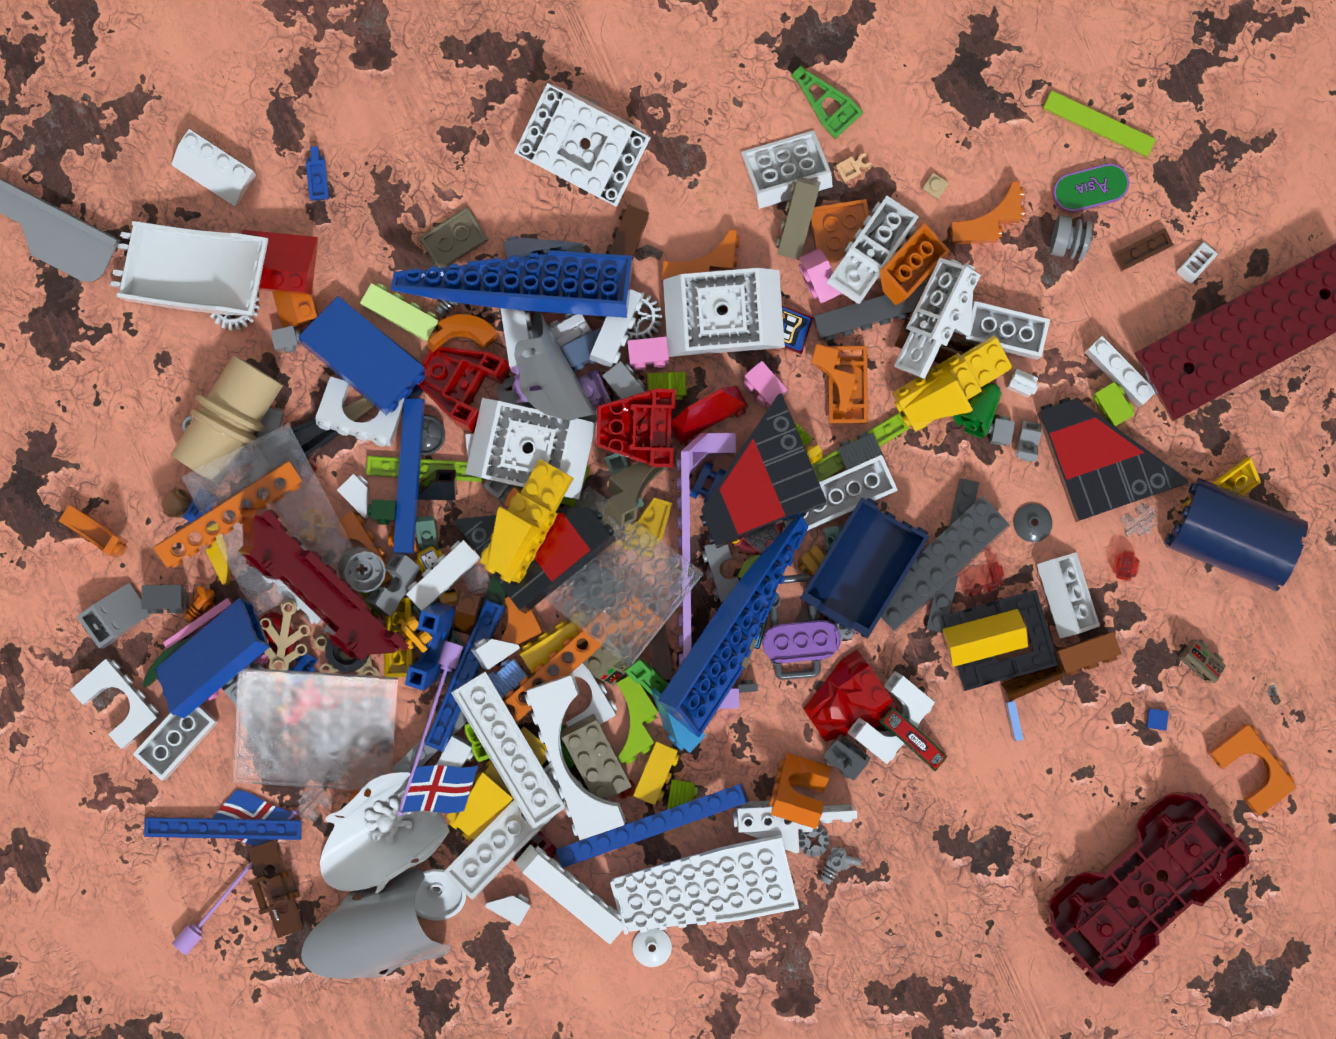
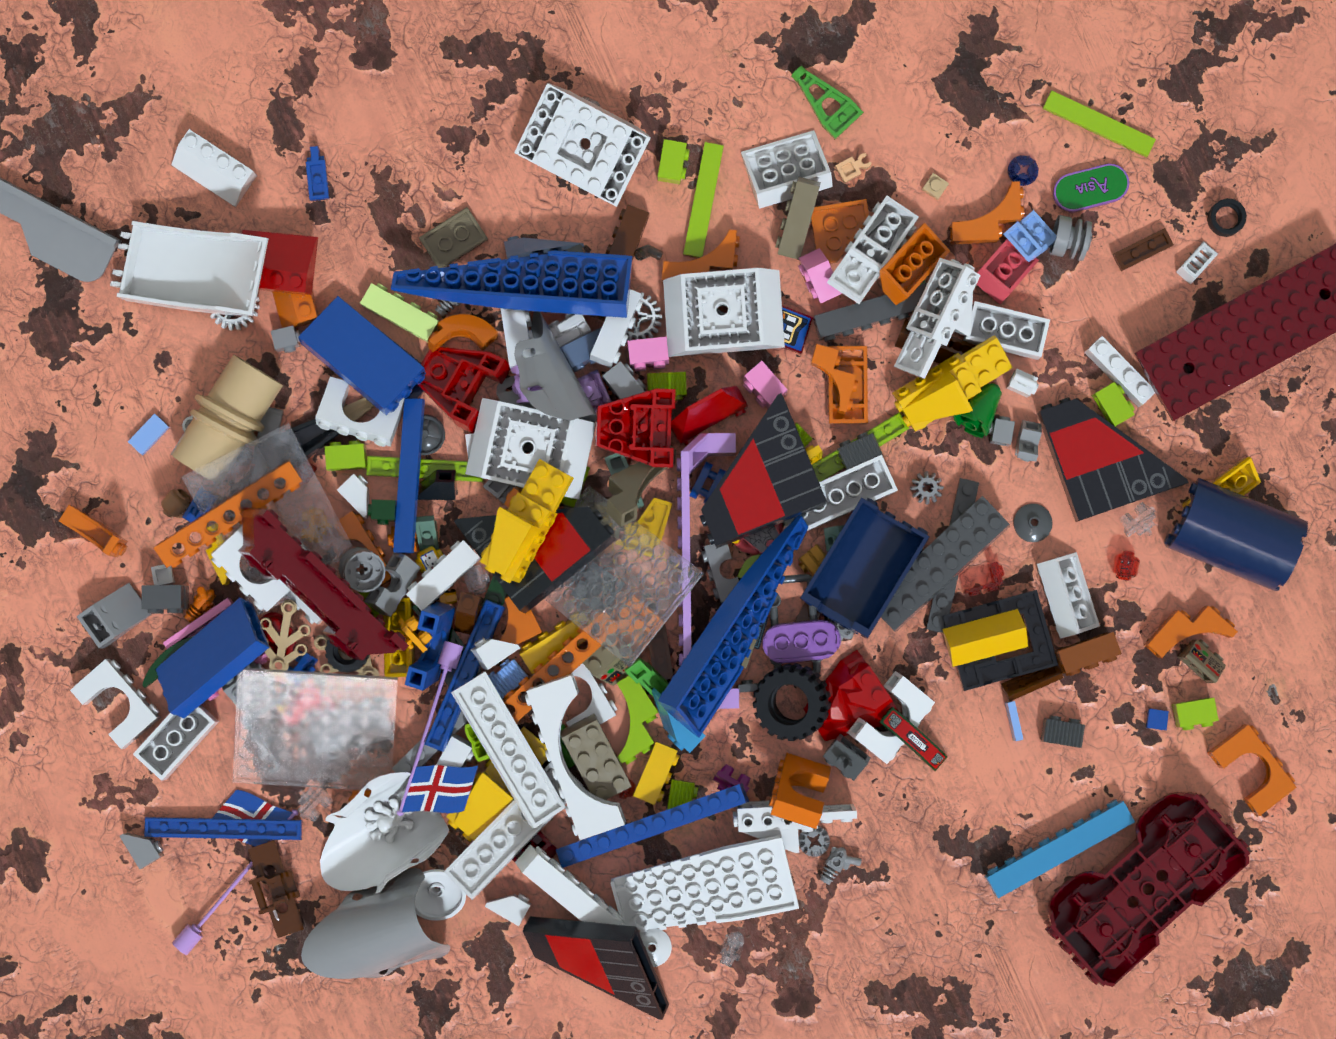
(142, 849): none -> light grey slope
(148, 434): none -> light blue tile
(162, 575): none -> white plate
(227, 555): none -> white arch
(345, 457): none -> lime brick
(601, 956): none -> black slope
(672, 162): none -> lime brick
(703, 200): none -> lime tile
(725, 780): none -> magenta hips
(731, 948): none -> clear hips
(771, 716): none -> black tyre
(928, 481): none -> light grey gear
(1004, 272): none -> coral slope
(1014, 168): none -> clear blue gear
(1031, 236): none -> light blue slope
(1059, 848): none -> dark azure brick
(1062, 732): none -> dark grey brick
(1179, 627): none -> orange arch
(1195, 712): none -> lime brick
(1240, 210): none -> black tyre

